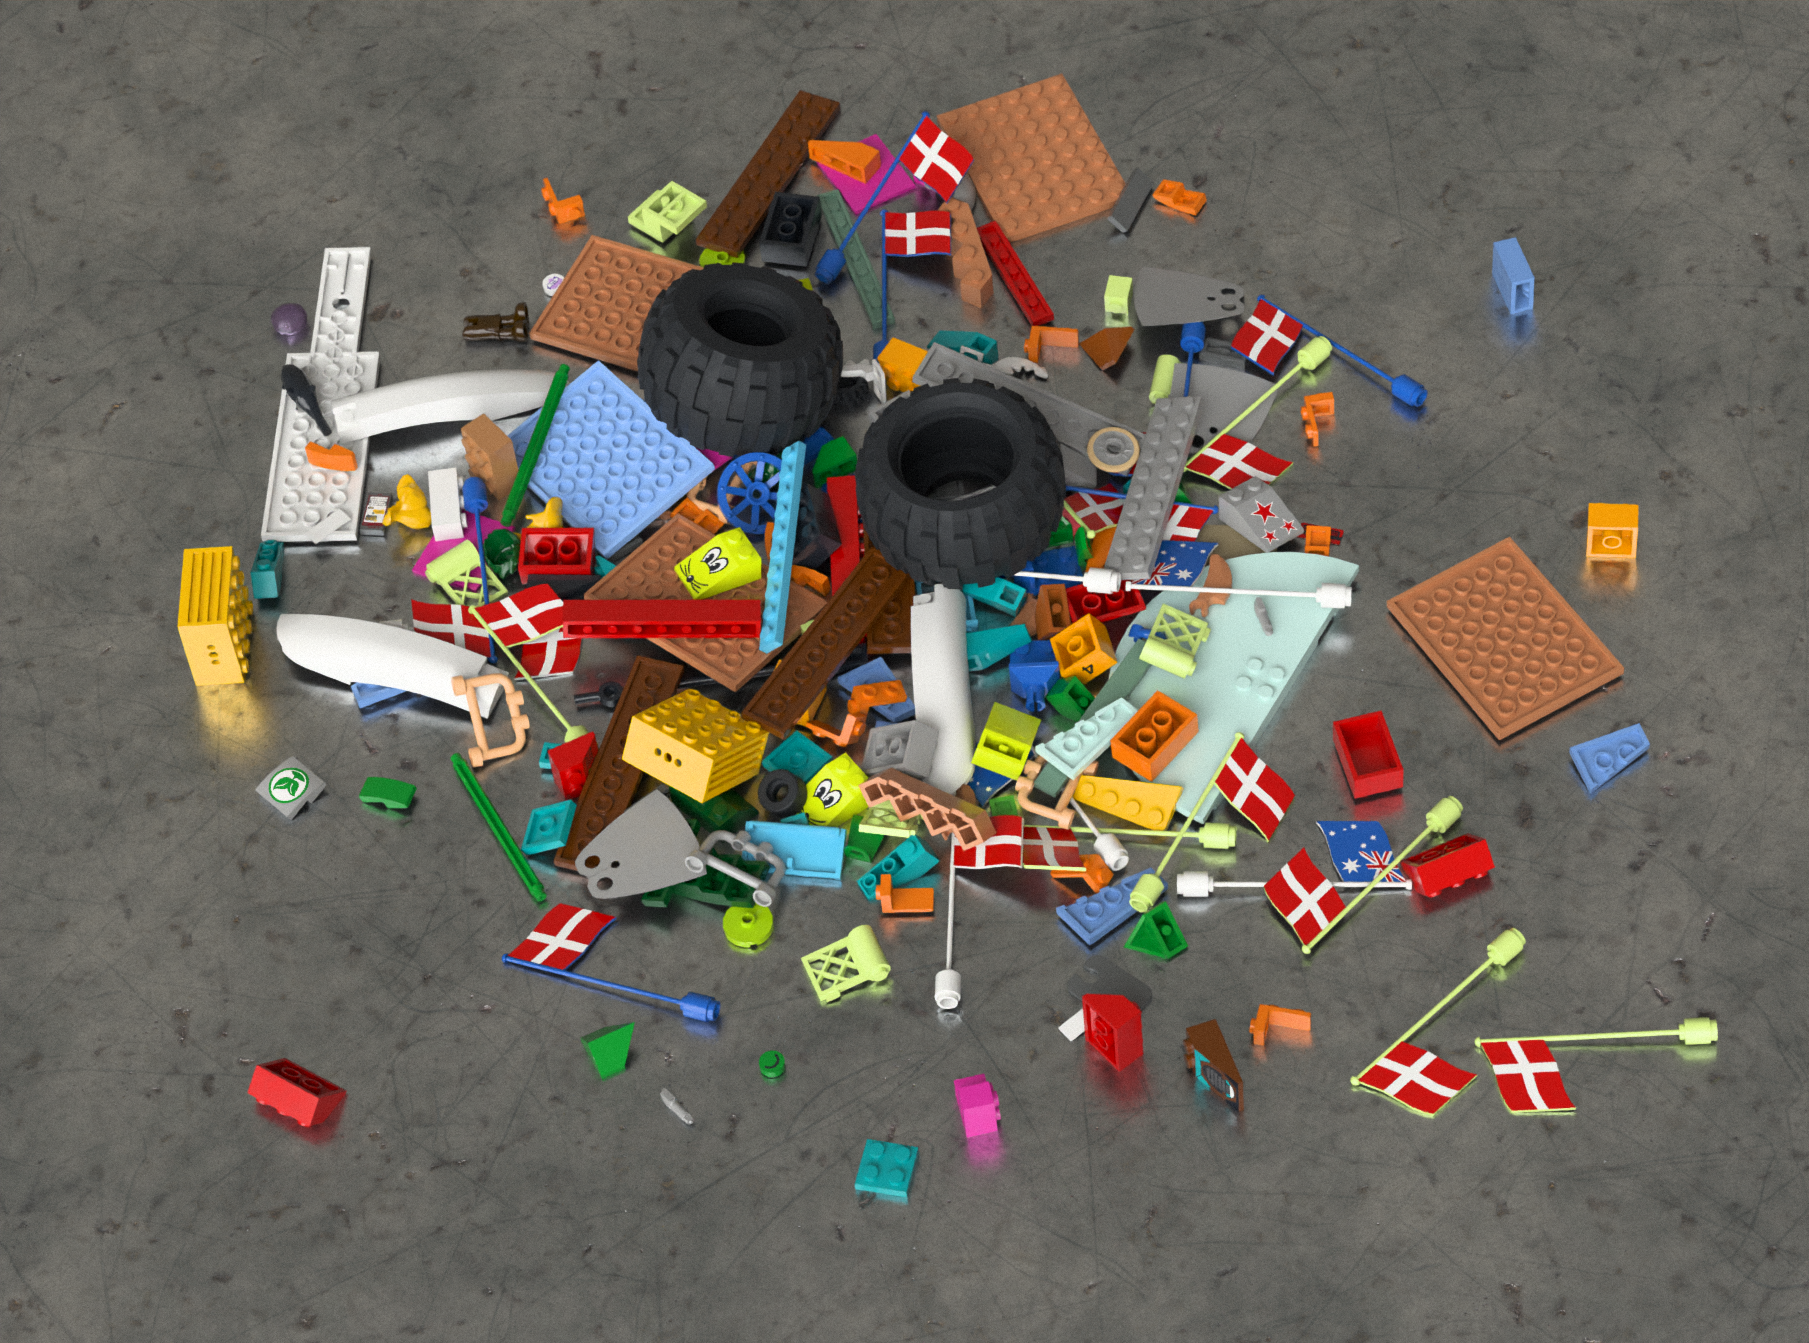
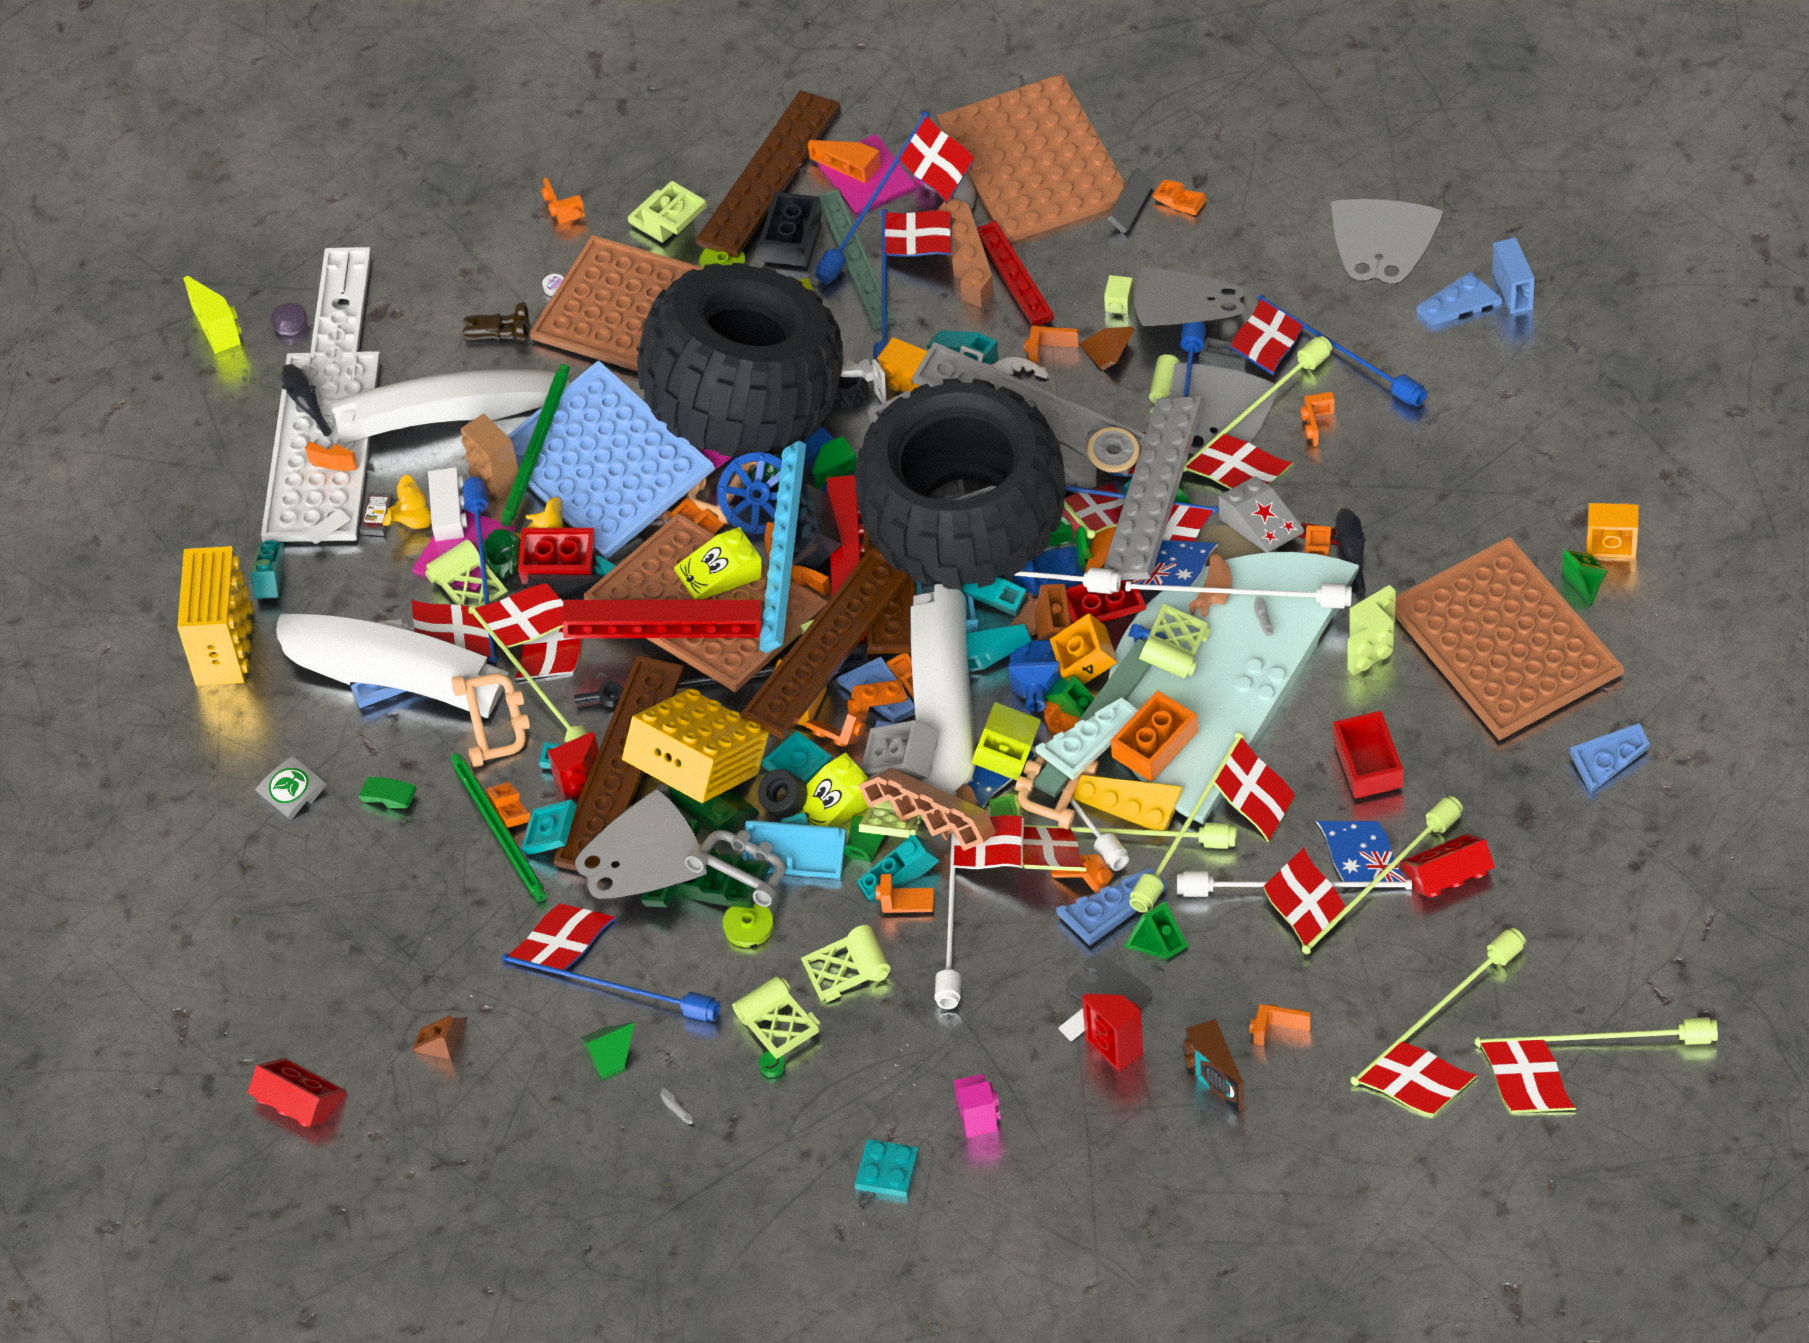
(214, 316): none -> neon yellow slope
(439, 1037): none -> dark orange slope
(507, 804): none -> orange slope
(761, 1005): none -> yellowish green piece
(902, 670): none -> orange slope
(1057, 720): none -> orange slope
(1351, 542): none -> black piece
(1371, 630): none -> yellowish green bracket
(1382, 227): none -> light grey piece
(1458, 298): none -> medium blue wing
(1583, 573): none -> green slope

